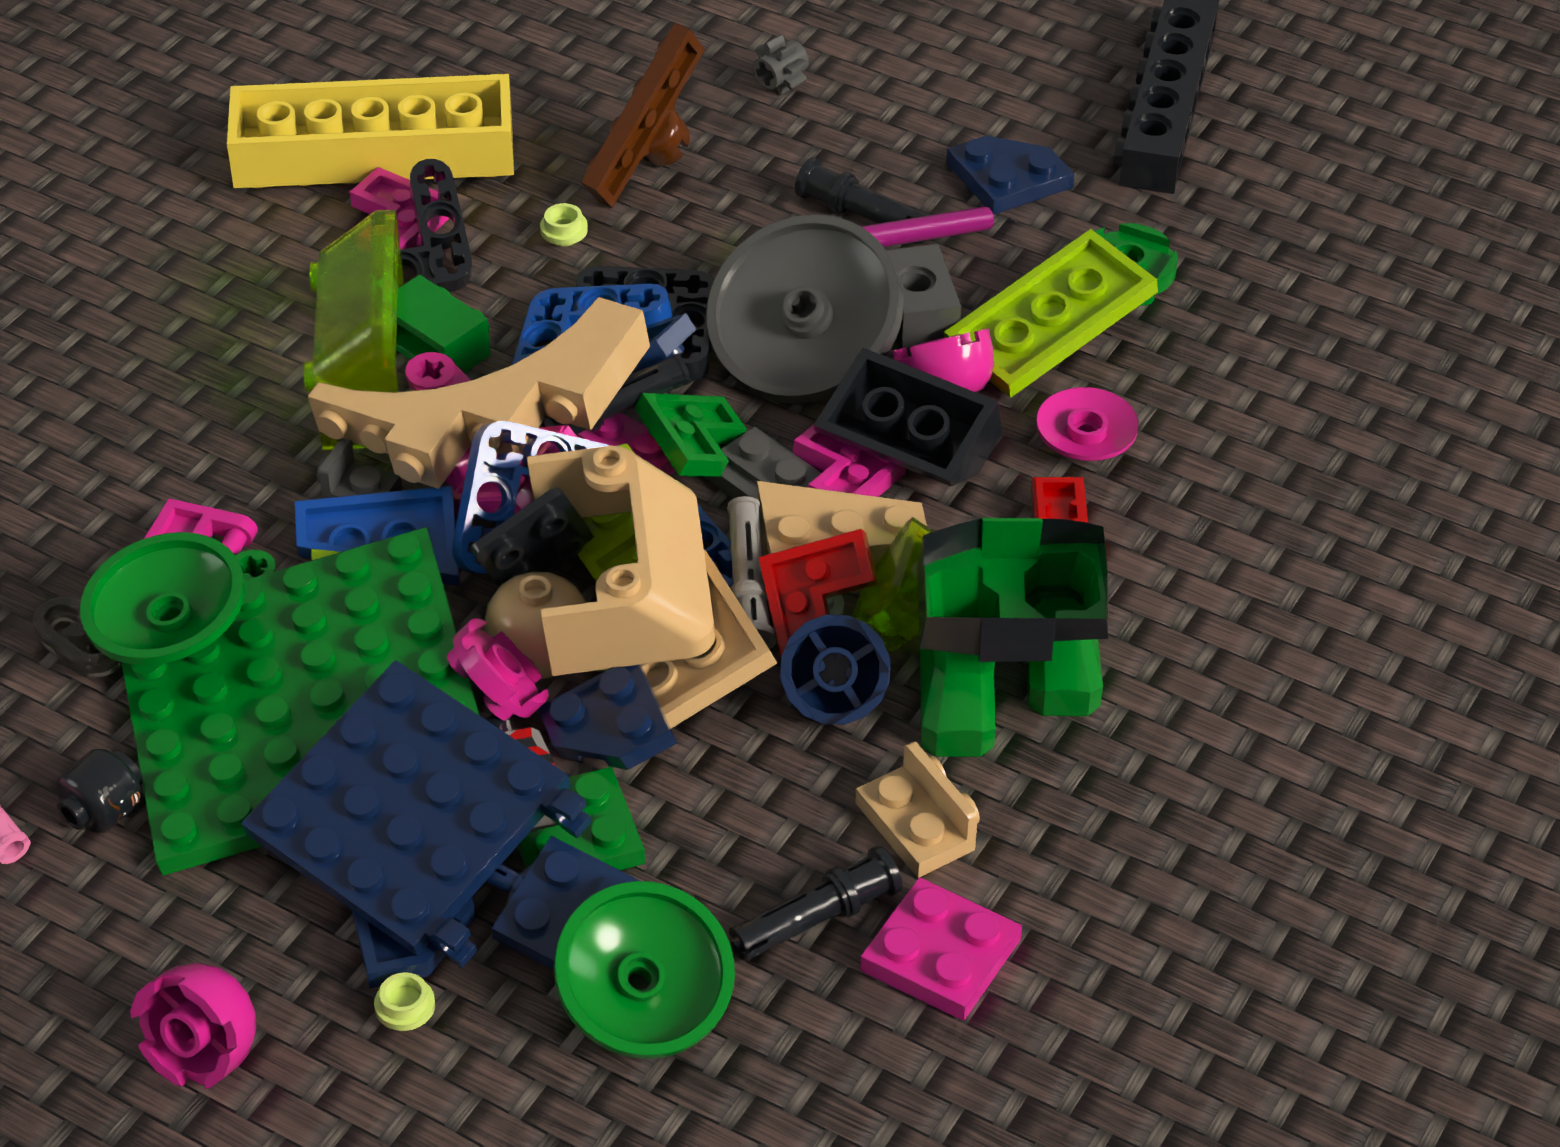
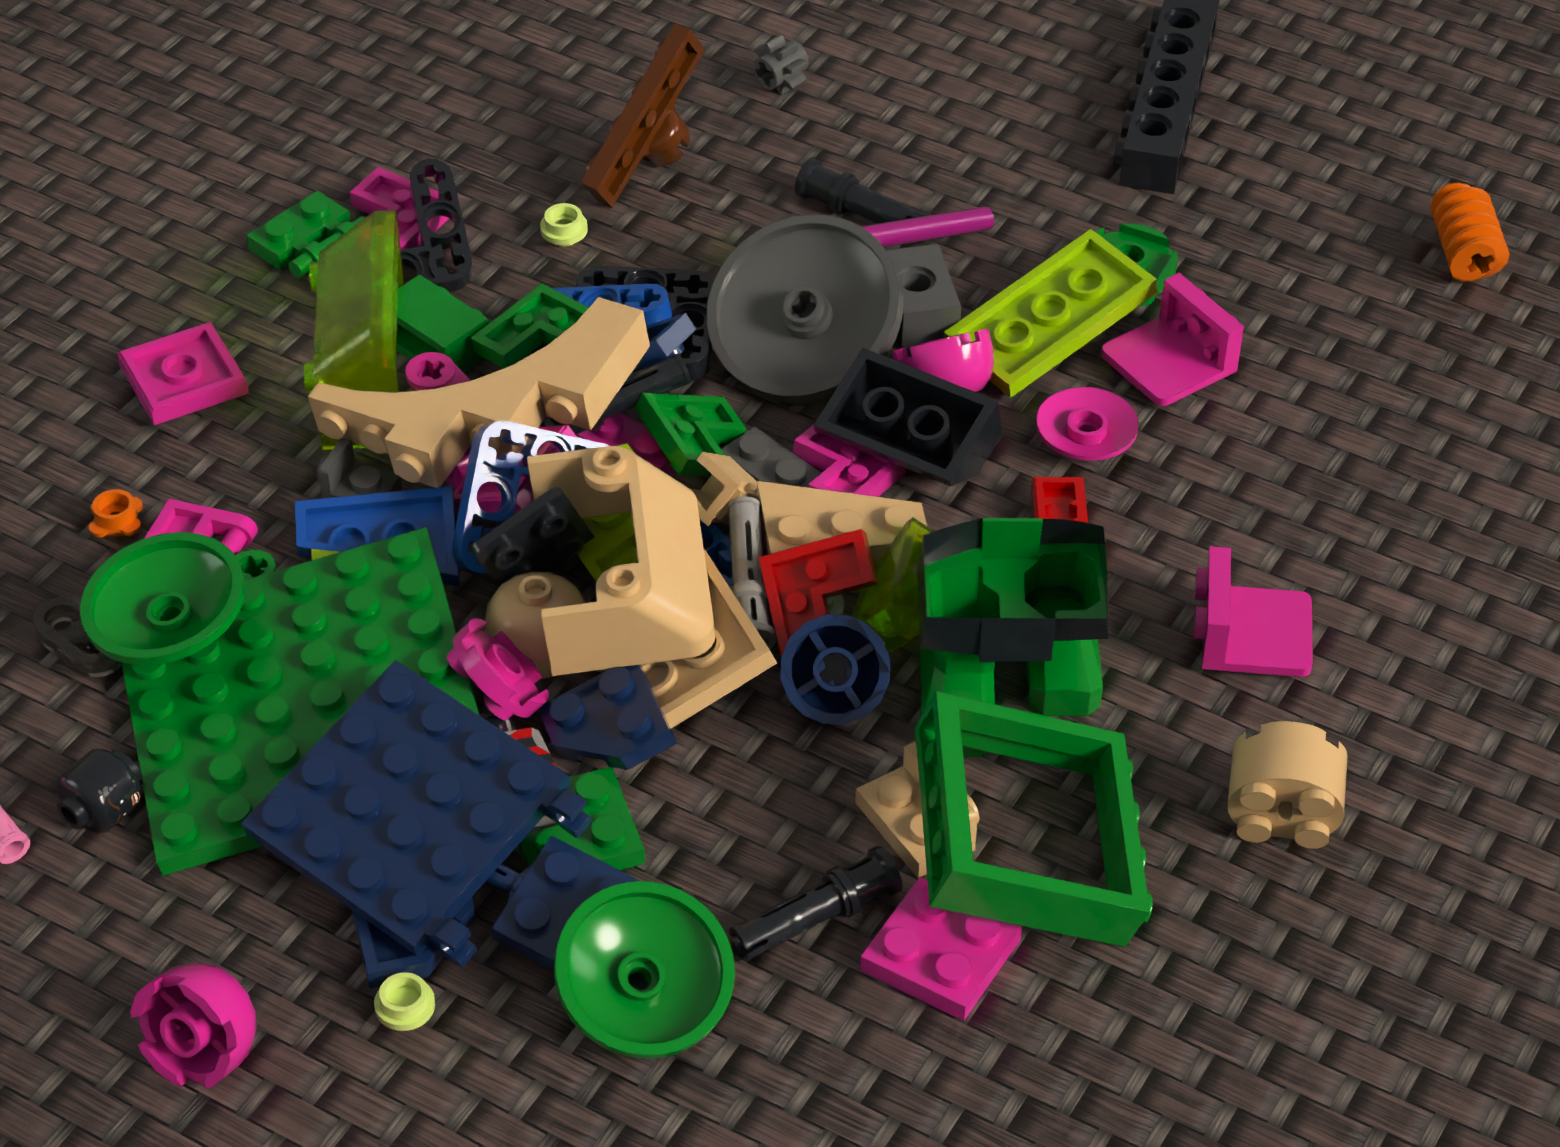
(115, 514): none -> orange plate
(182, 373): none -> dark pink plate
(300, 233): none -> green plate
(352, 127): light yellow brick -> none
(527, 325): none -> green plate
(726, 483): none -> tan window
(1008, 171): dark blue plate -> none
(1013, 895): none -> green window
(1180, 350): none -> dark pink bracket
(1249, 625): none -> dark pink bracket
(1287, 784): none -> tan brick
(1469, 232): none -> orange piece

